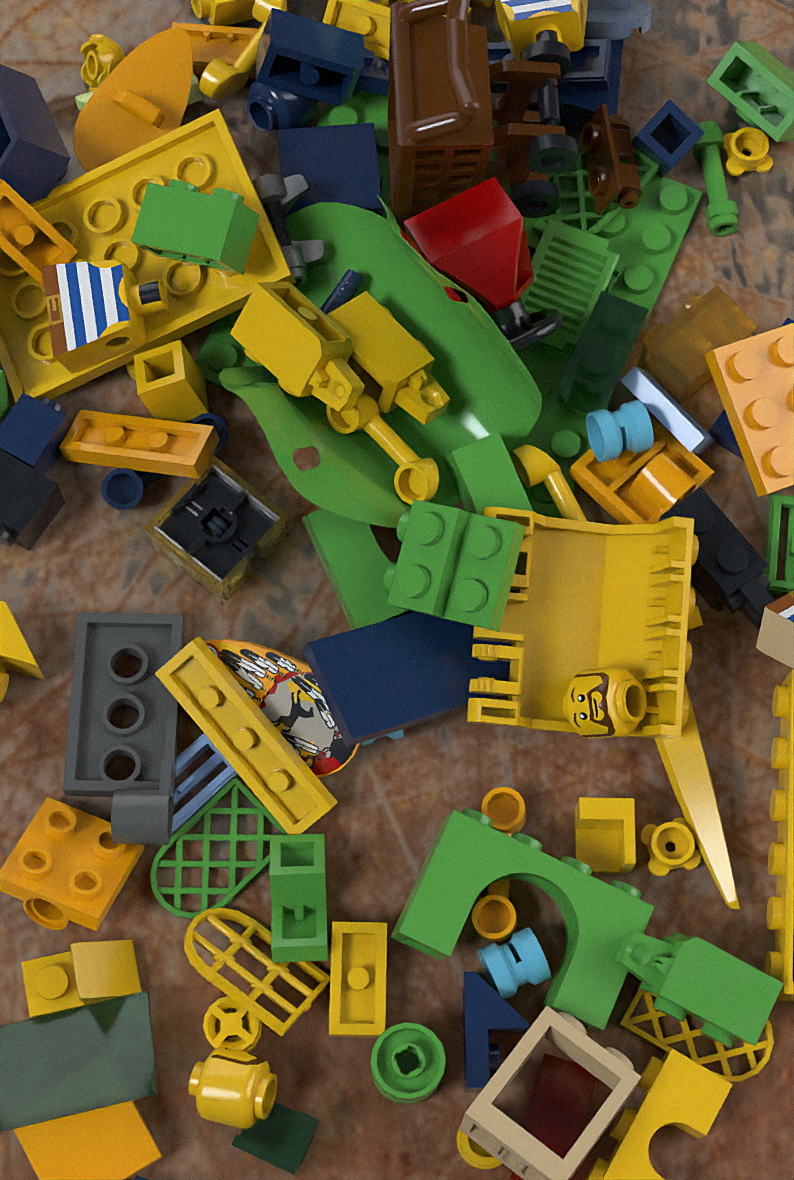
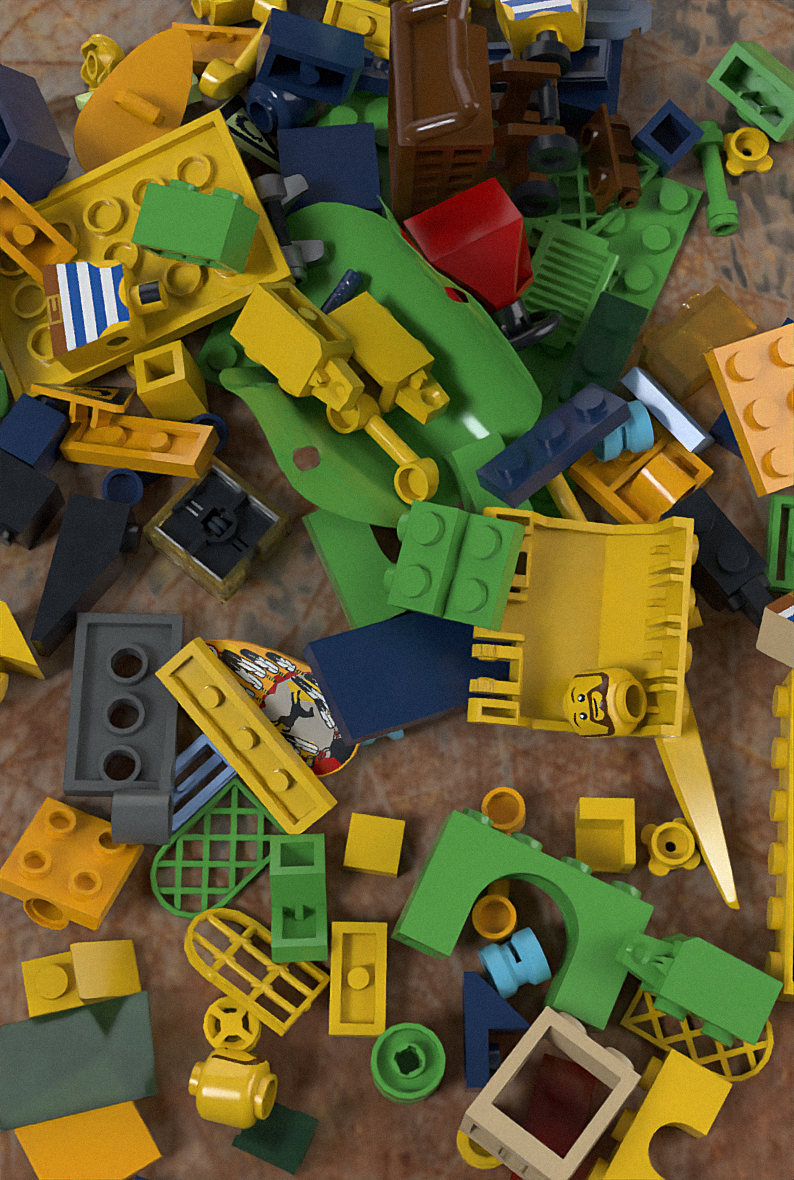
(85, 564): none -> black slope
(102, 399): none -> light orange piece
(246, 135): none -> piece
(374, 845): none -> yellow tile
(553, 444): none -> dark blue plate

